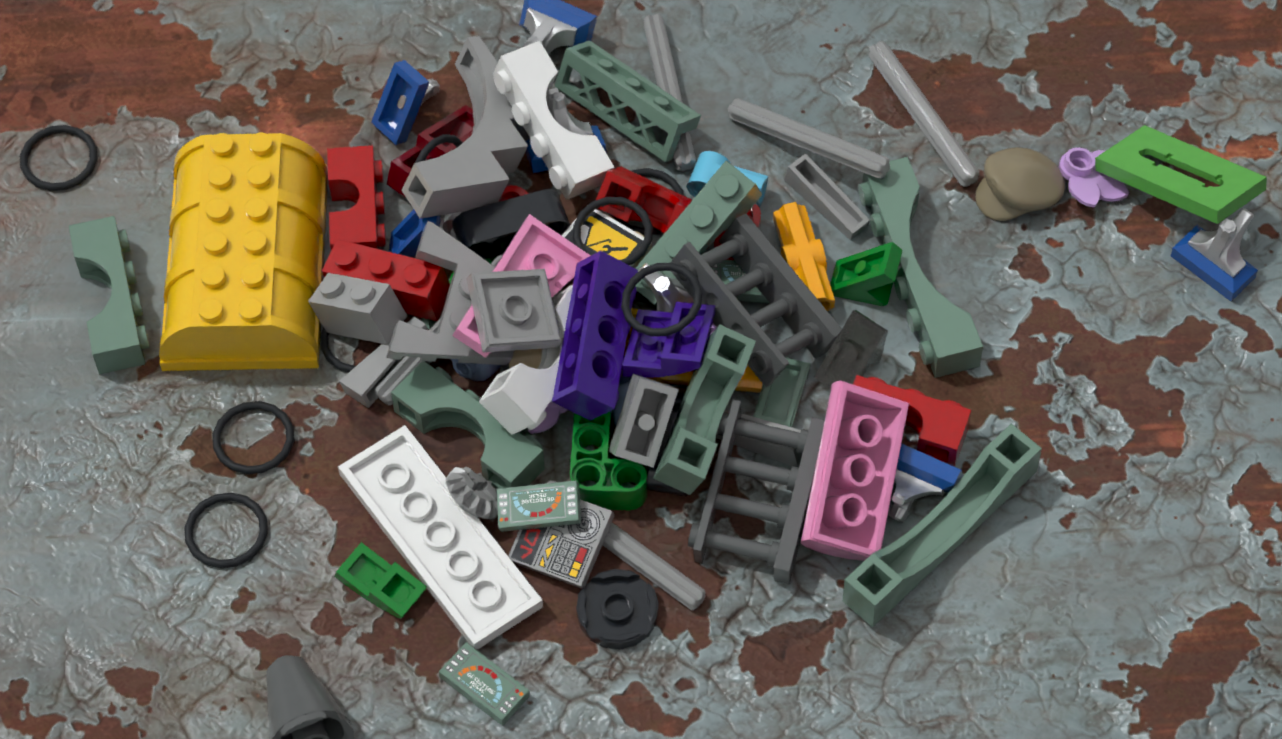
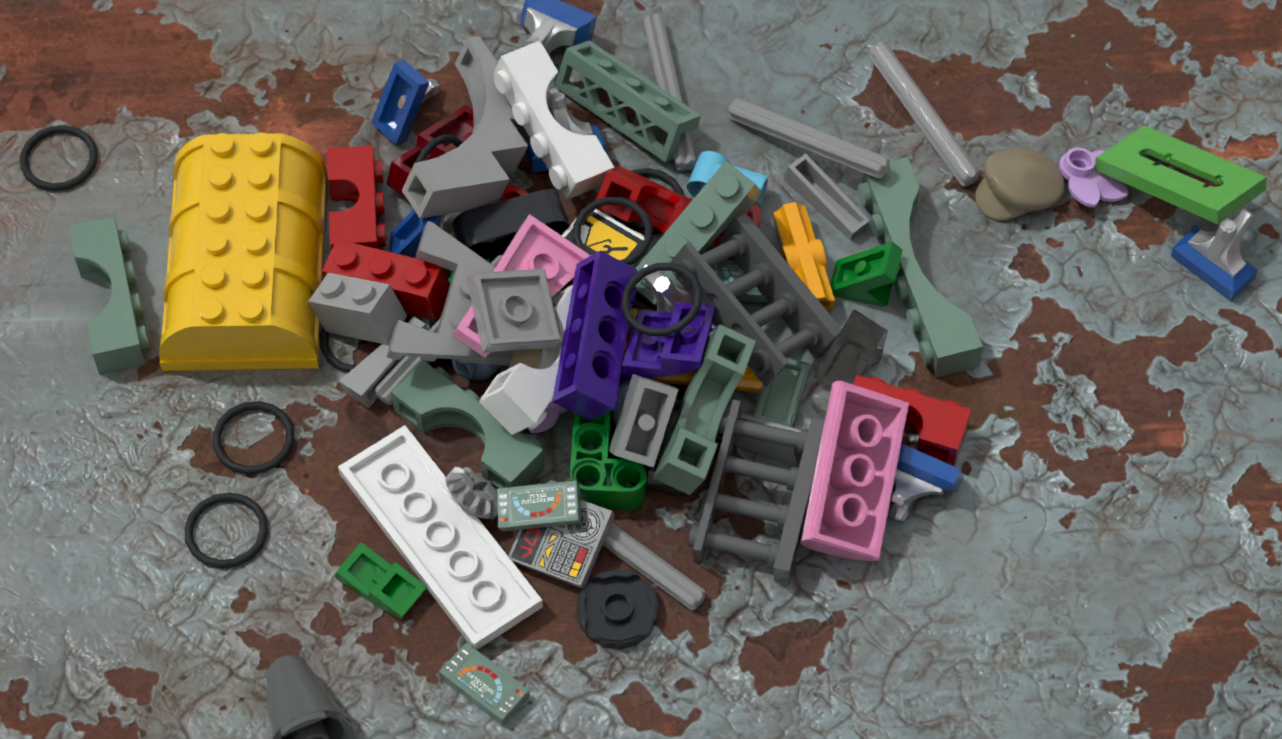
(899, 567): sand green arch -> none

